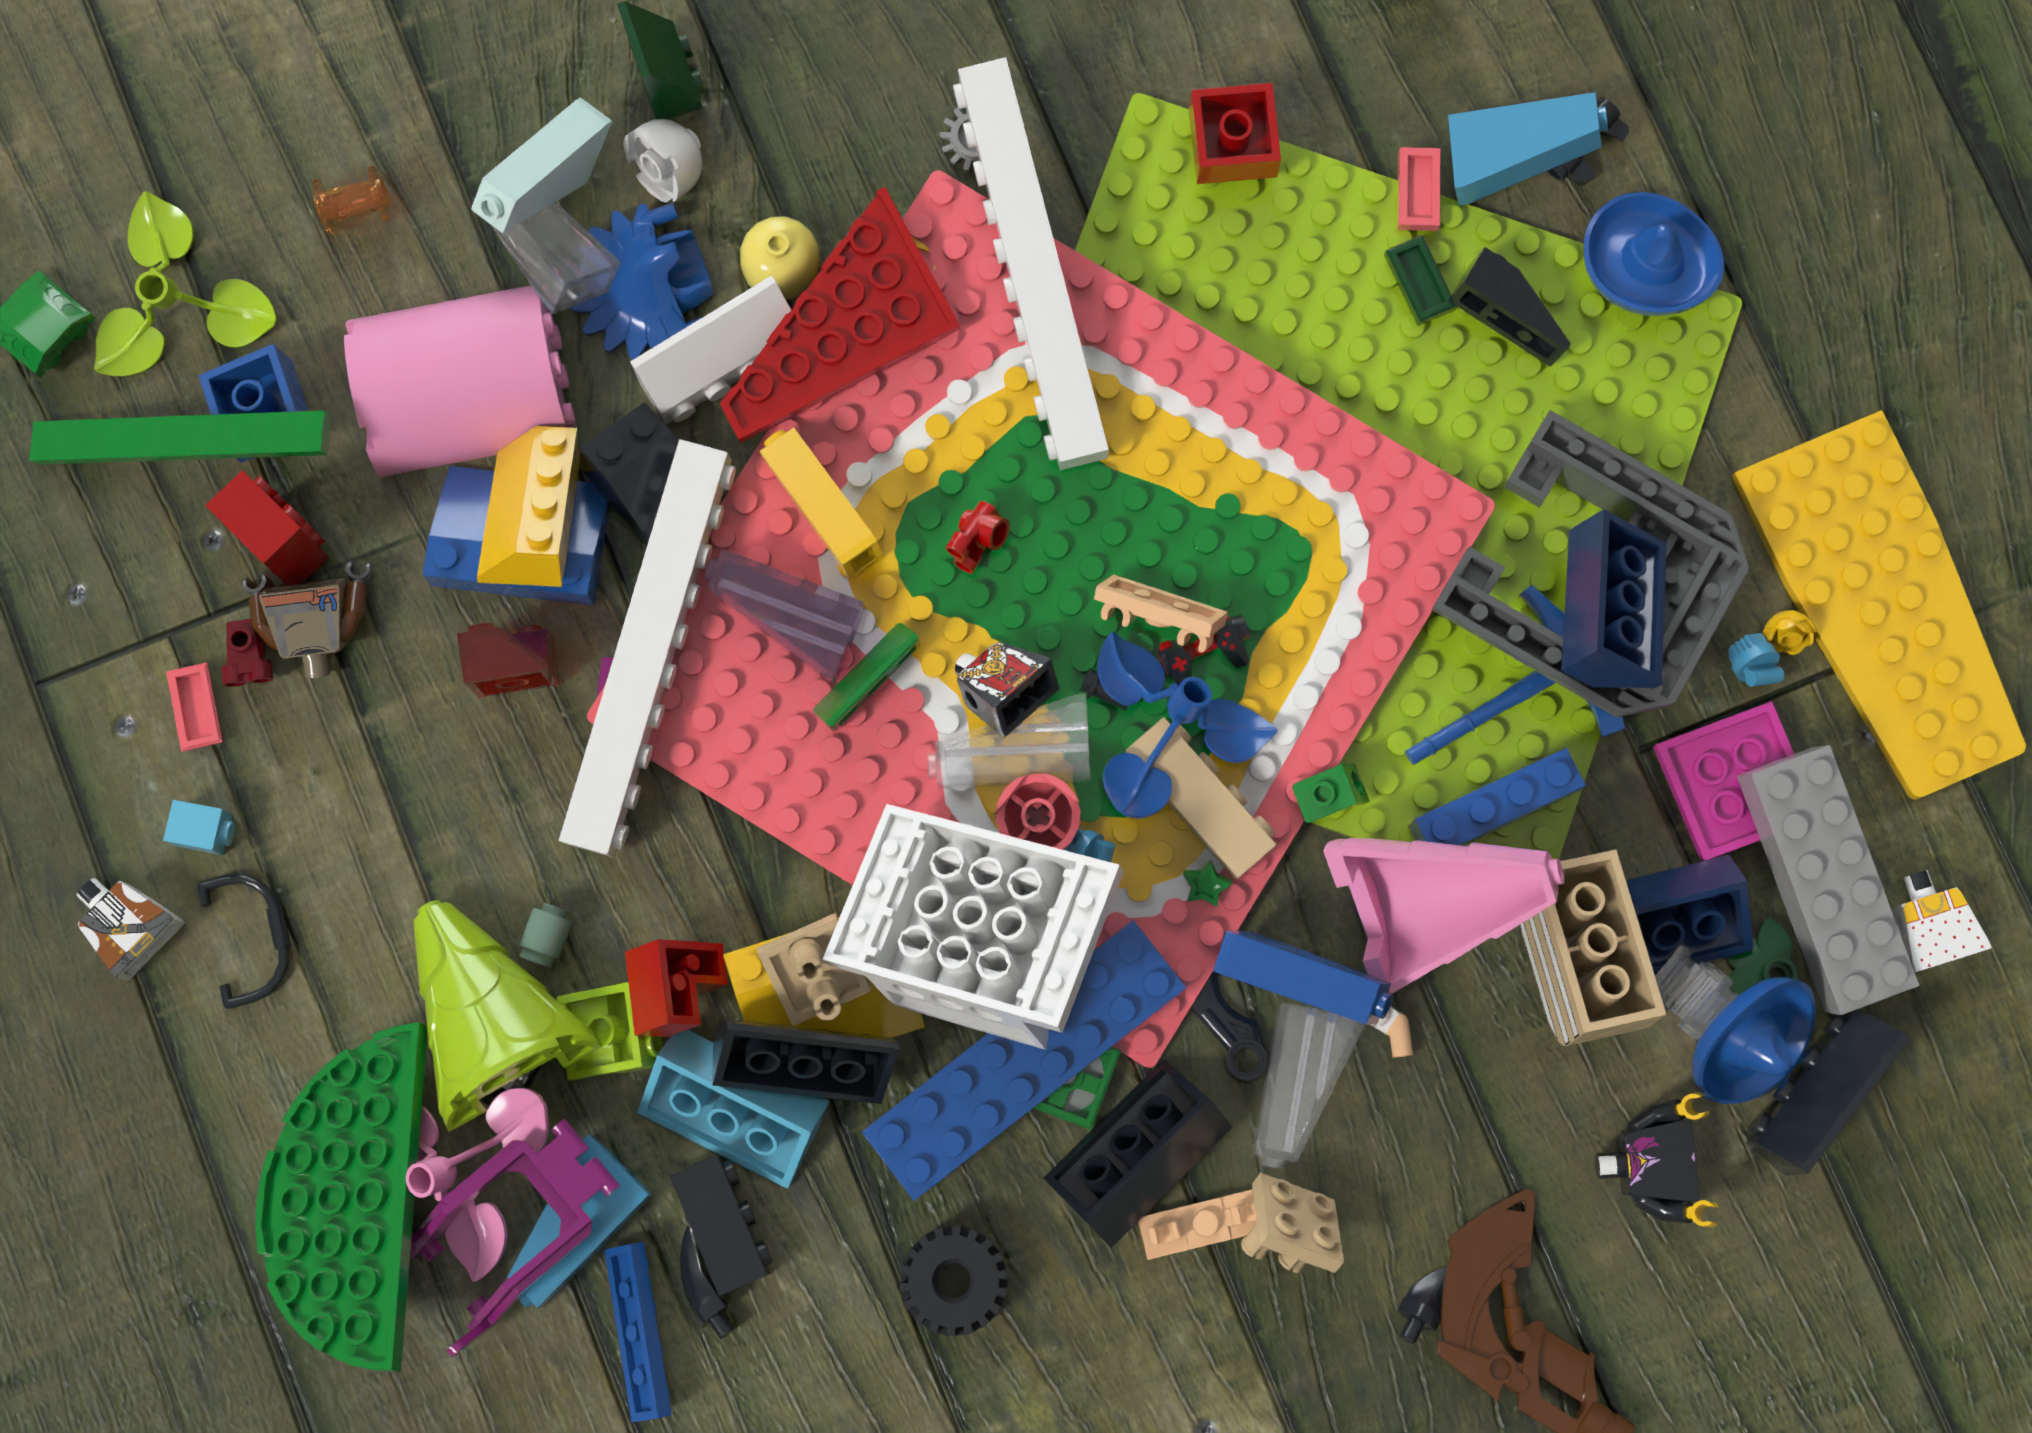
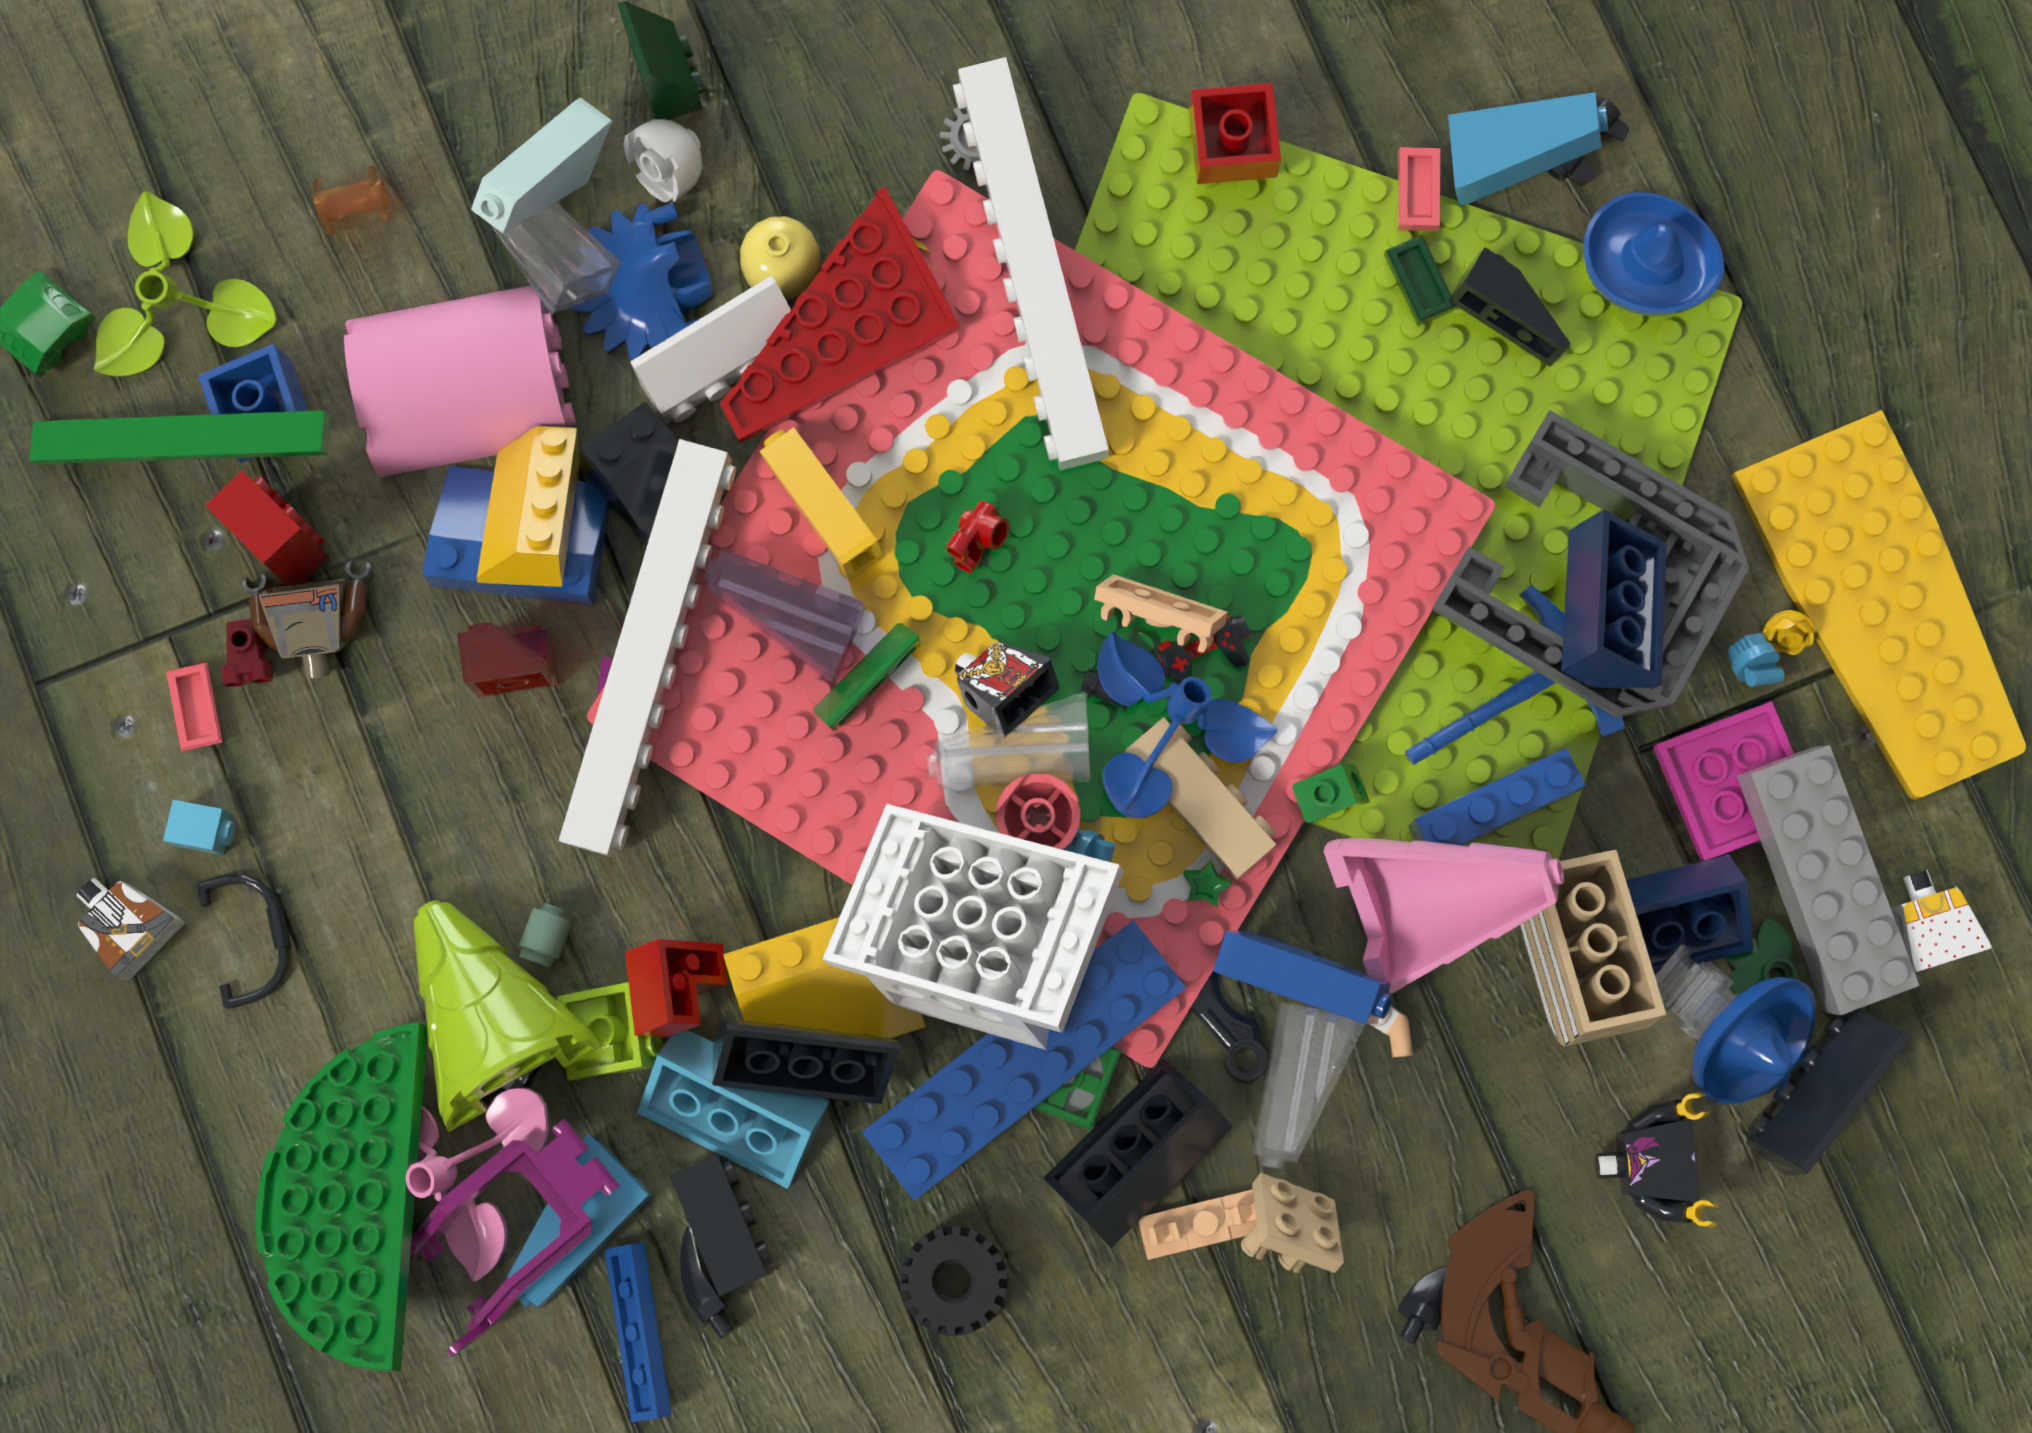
(804, 979): tan plate -> none

